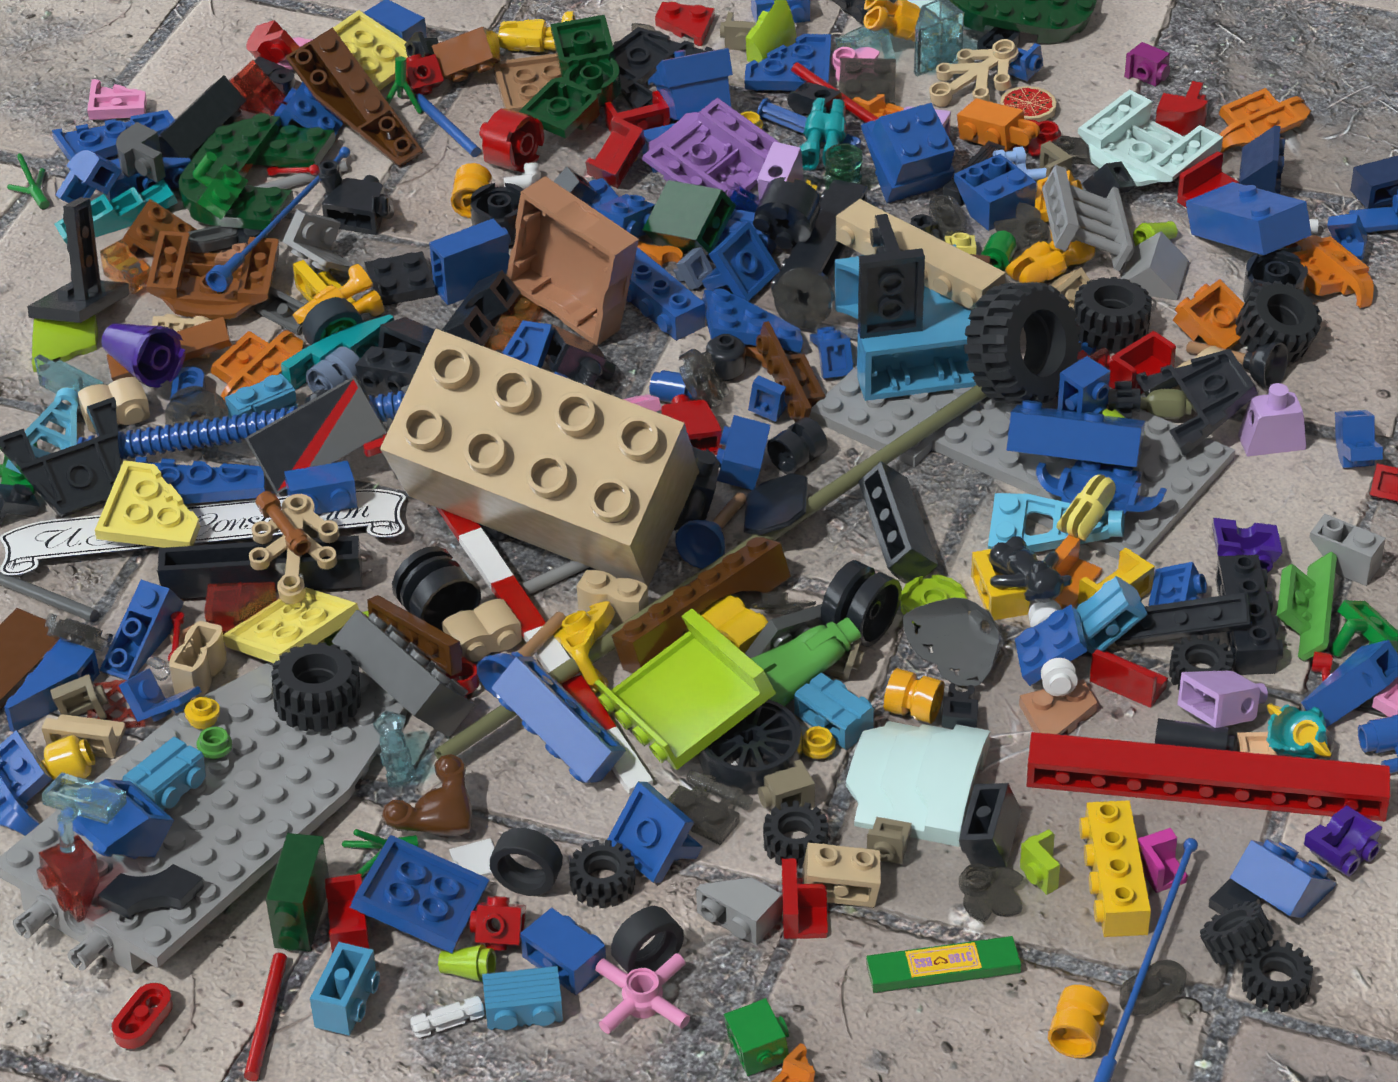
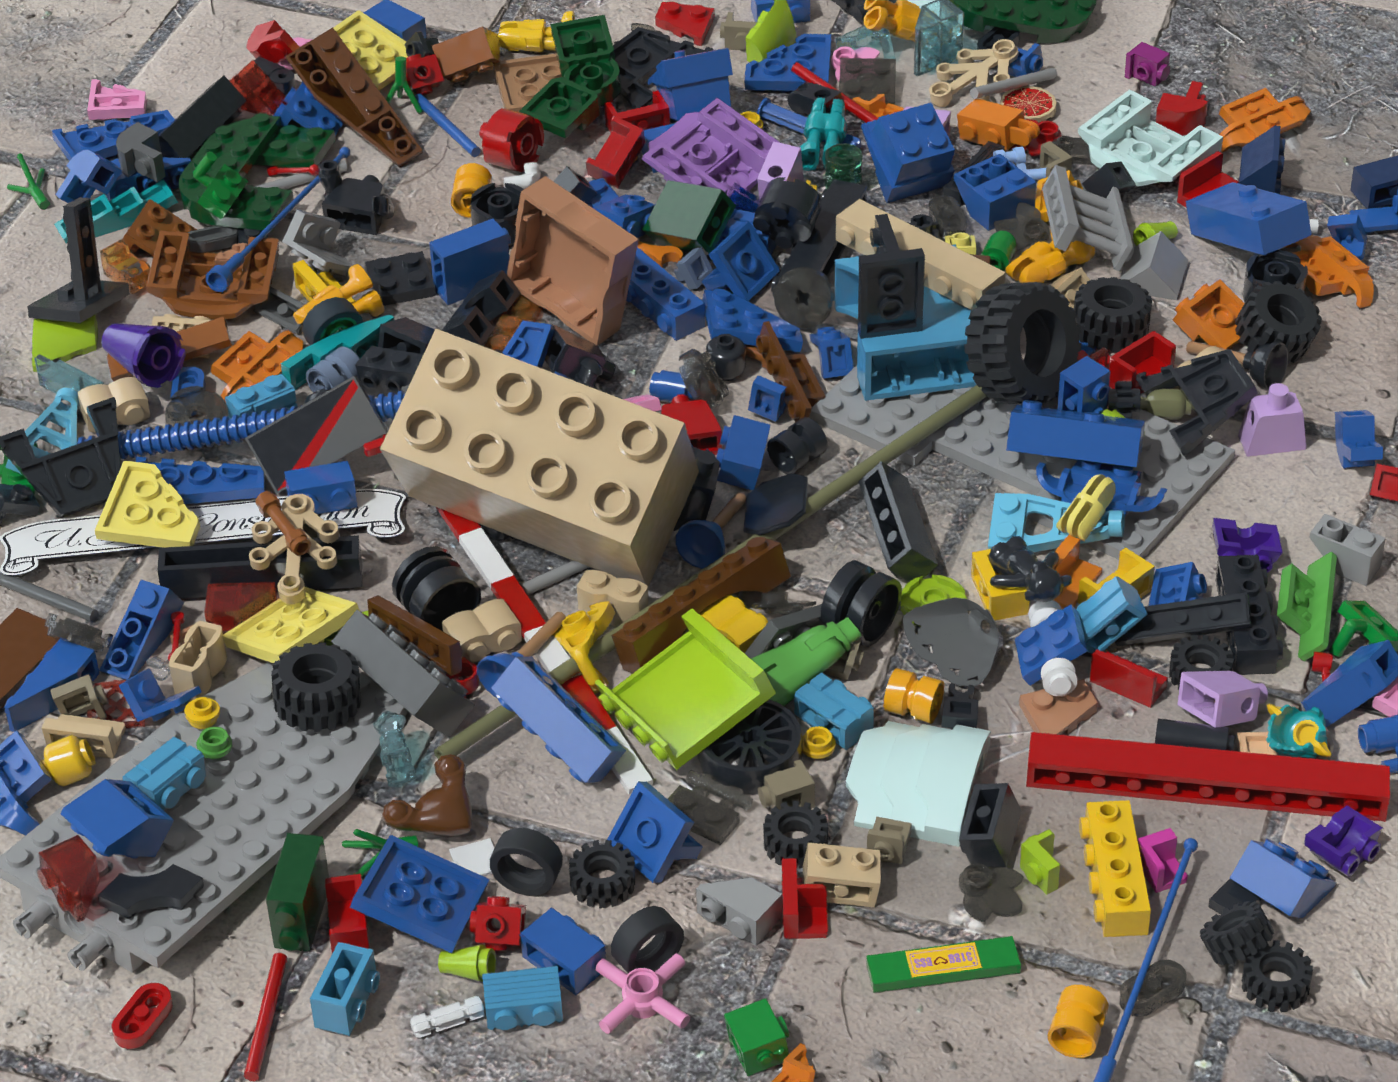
(81, 798): clear light blue plate -> none
(1013, 83): none -> light grey bar

